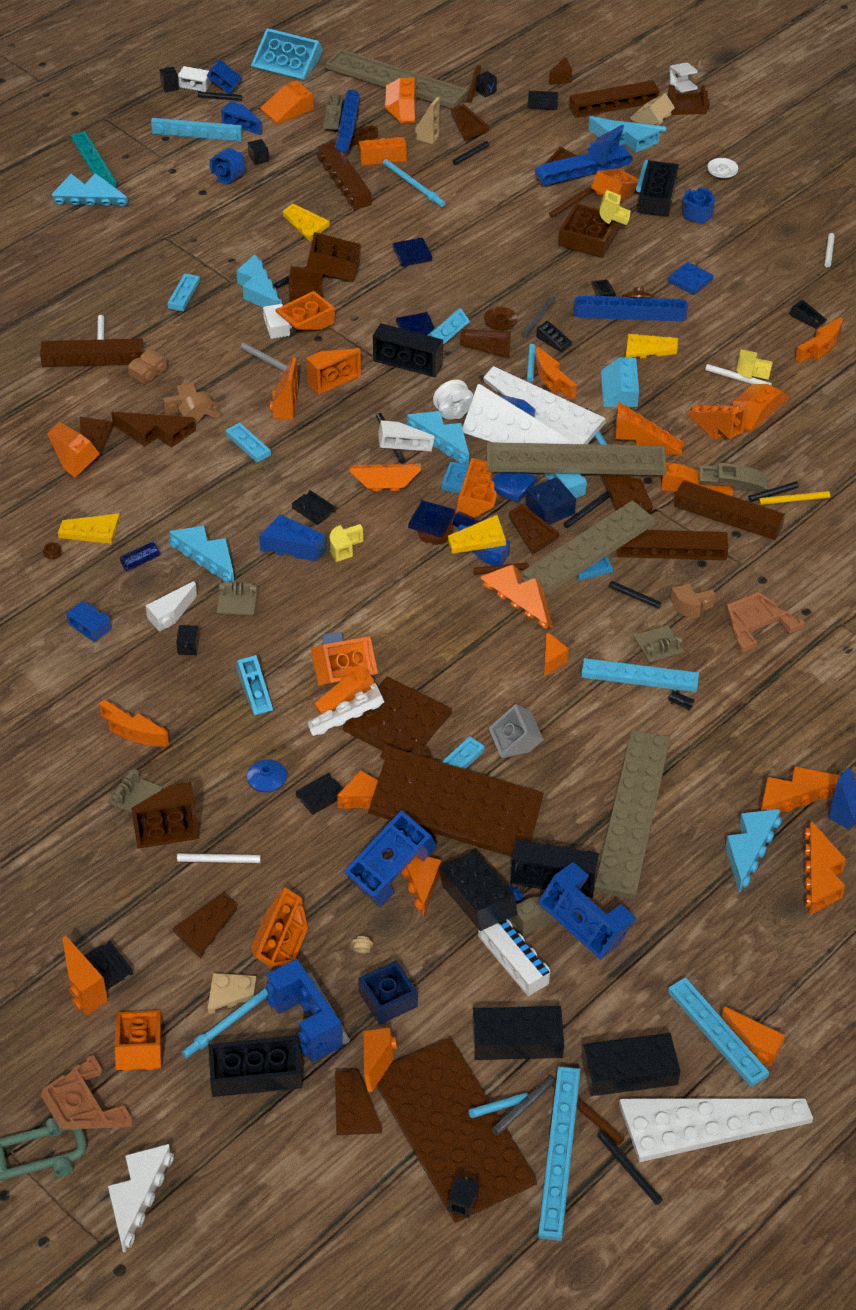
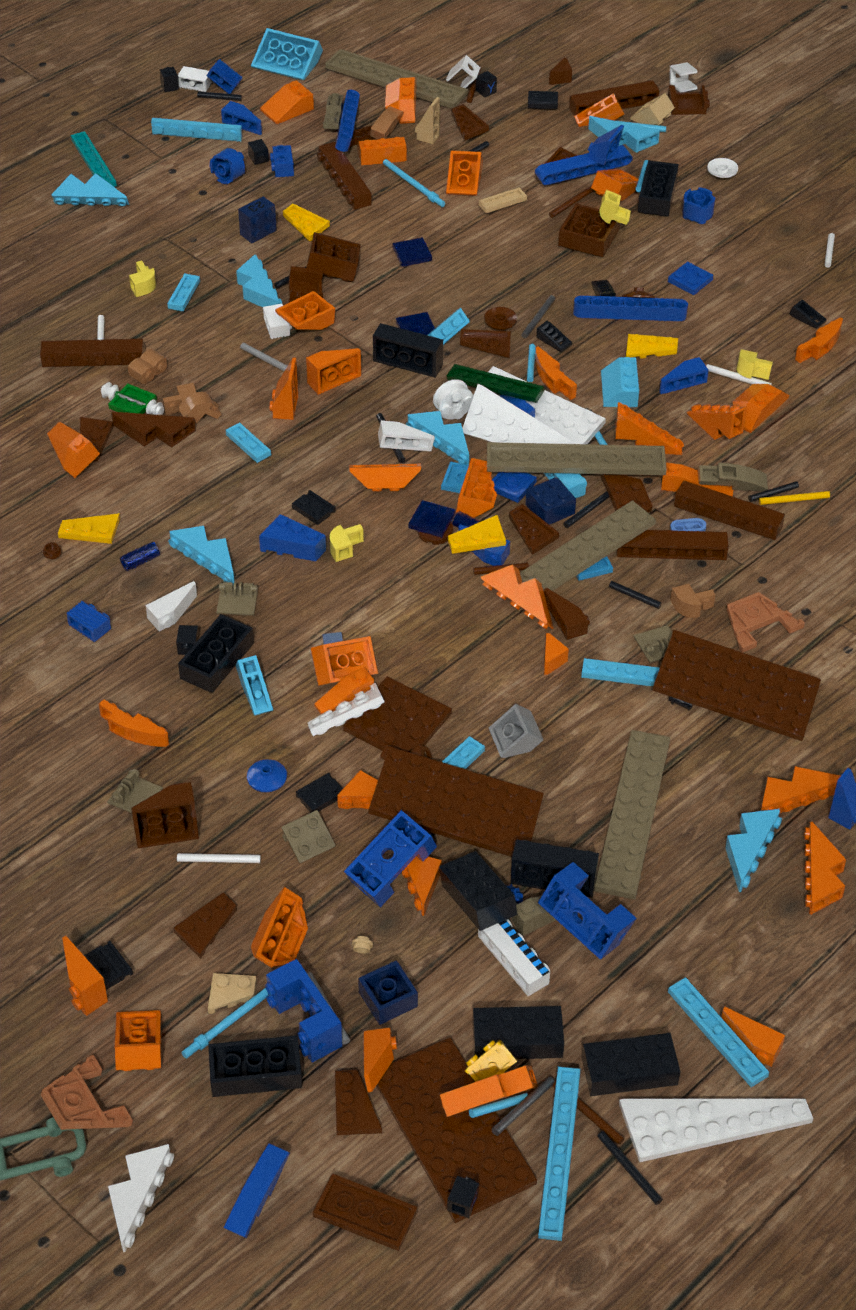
(131, 399): none -> green plate
(143, 281): none -> light yellow brick
(216, 653): none -> black brick
(256, 1190): none -> blue slope
(257, 219): none -> dark blue brick
(282, 161): none -> blue brick
(308, 836): none -> dark tan hinge
(365, 1212): none -> reddish brown plate
(386, 123): none -> medium nougat slope
(463, 64): none -> white piece
(464, 173): none -> orange slope
(489, 1090): none -> orange slope
(492, 1062): none -> yellow bracket
(496, 383): none -> dark green plate
(502, 200): none -> tan plate
(566, 615): none -> reddish brown slope
(607, 108): none -> orange slope
(687, 374): none -> blue slope
(691, 524): none -> medium blue plate
(737, 685): none -> reddish brown plate

